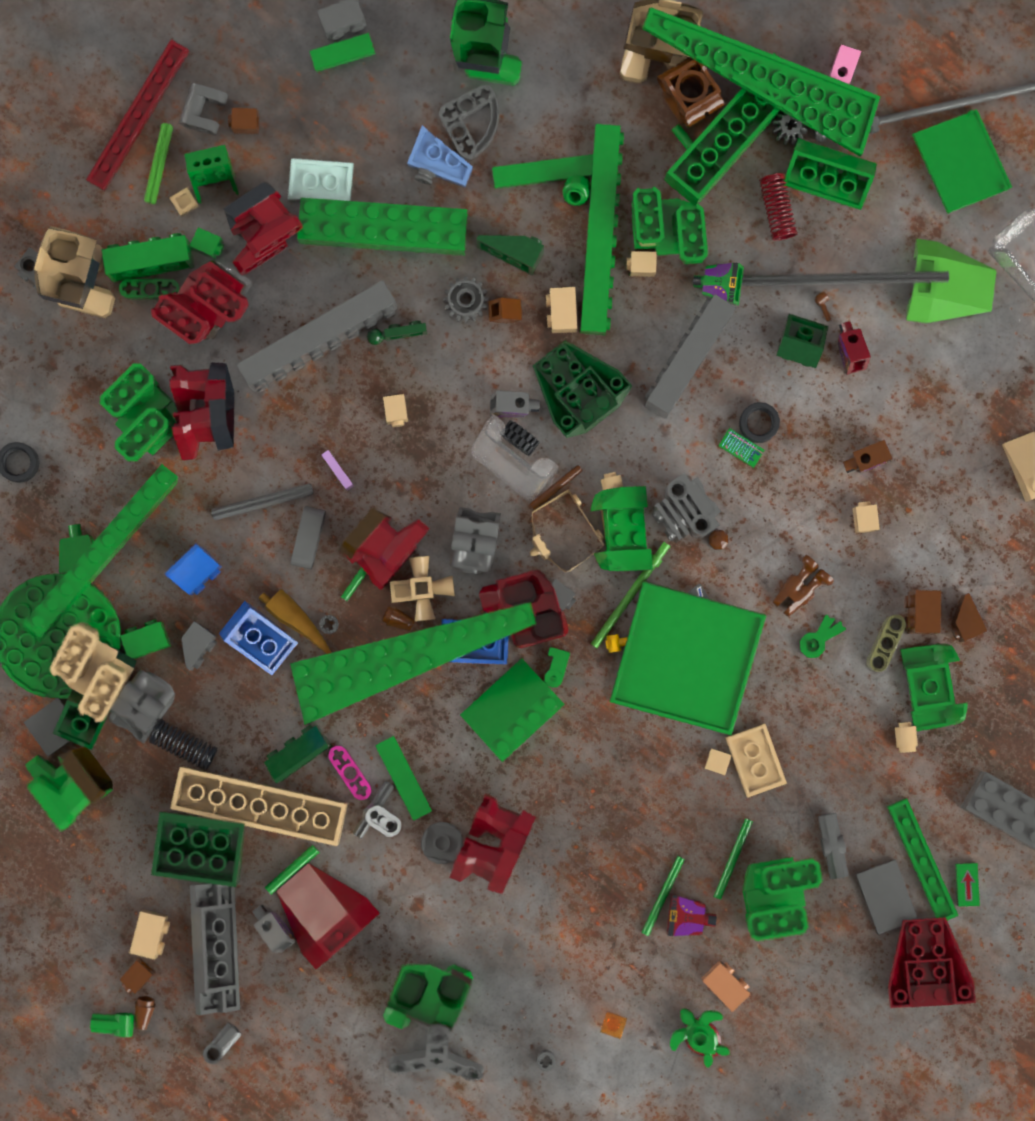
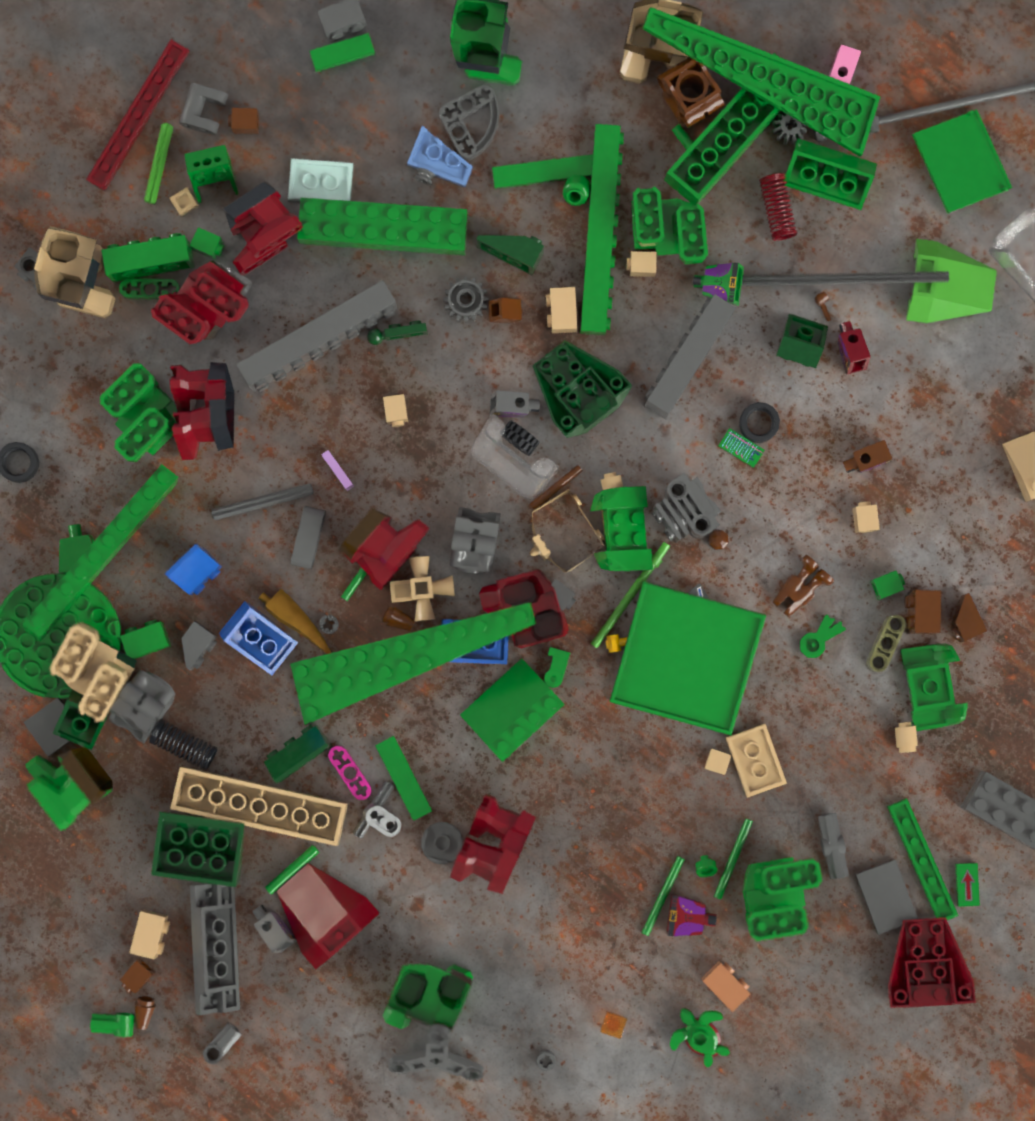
(706, 867): none -> green tile
(887, 584): none -> green brick

